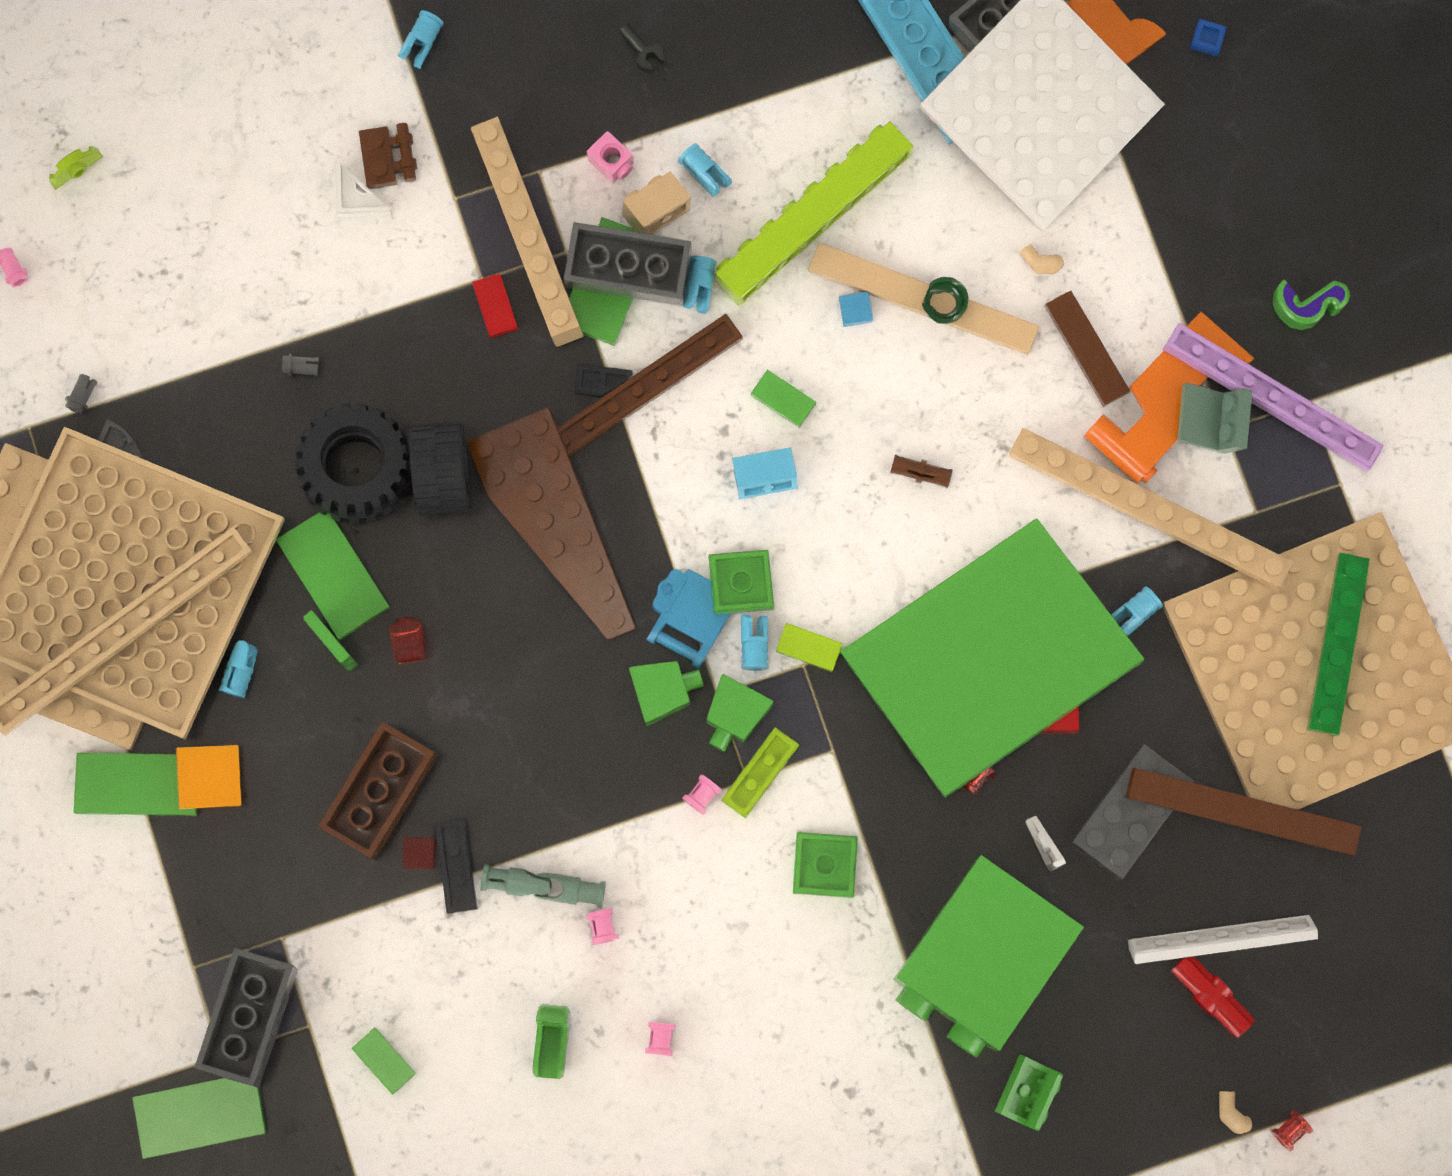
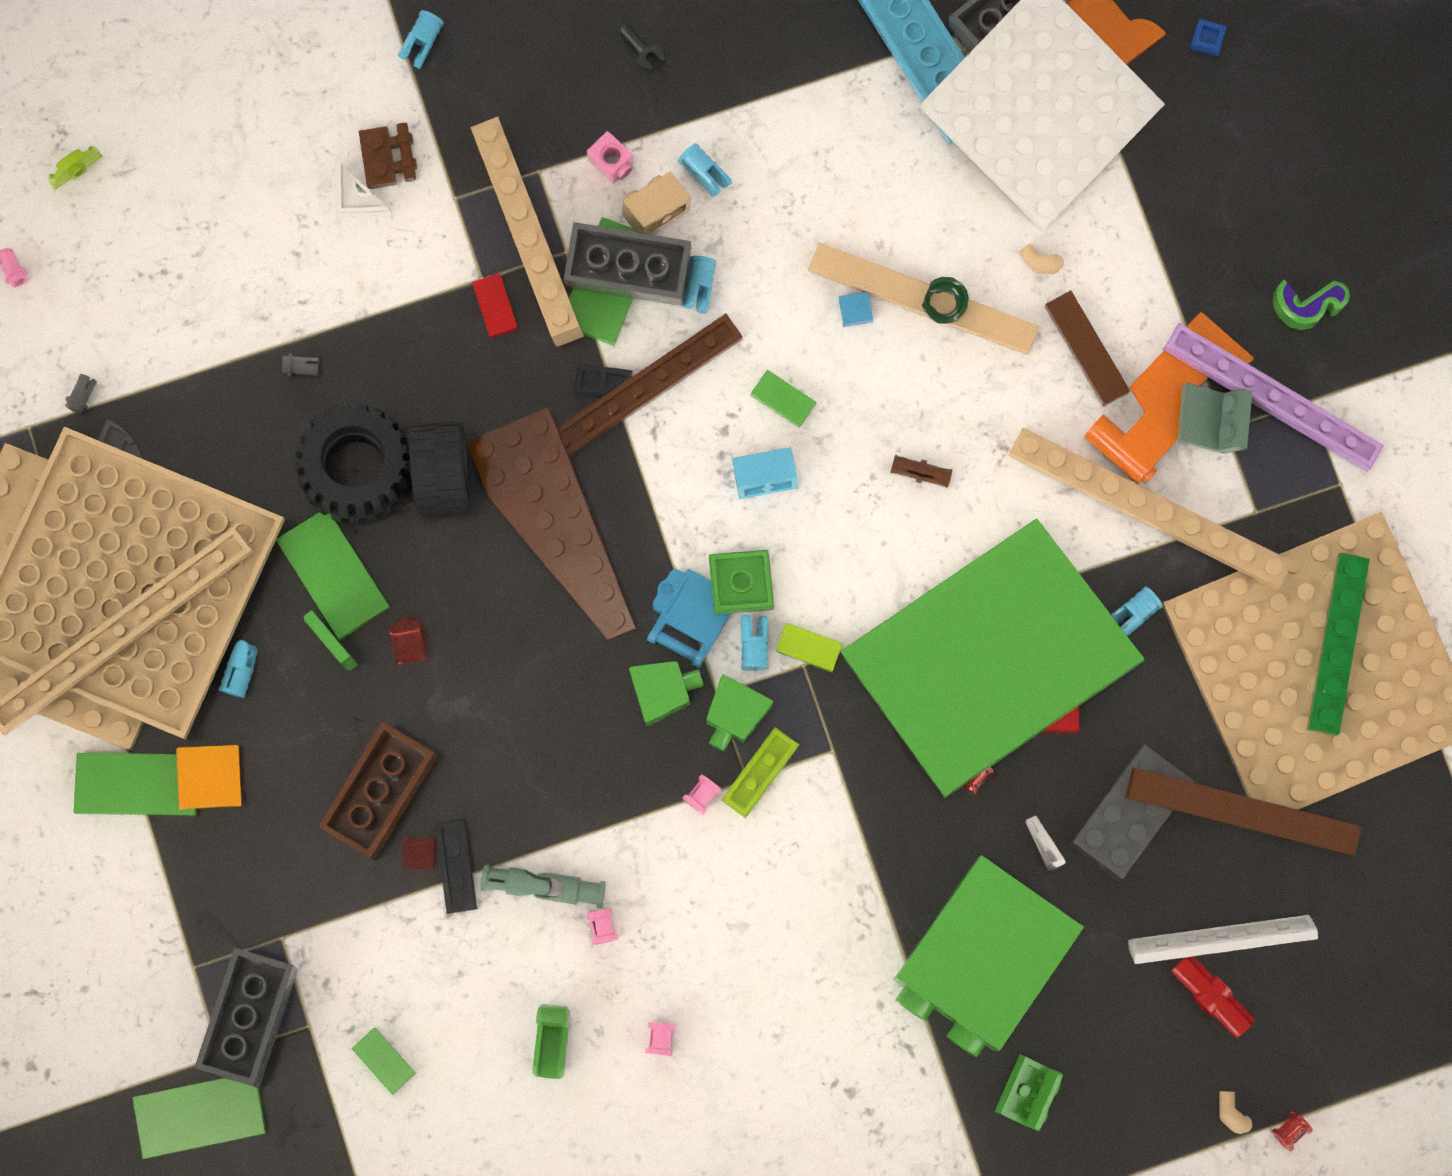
(813, 213): lime brick -> none
(825, 865): bright green tile -> none

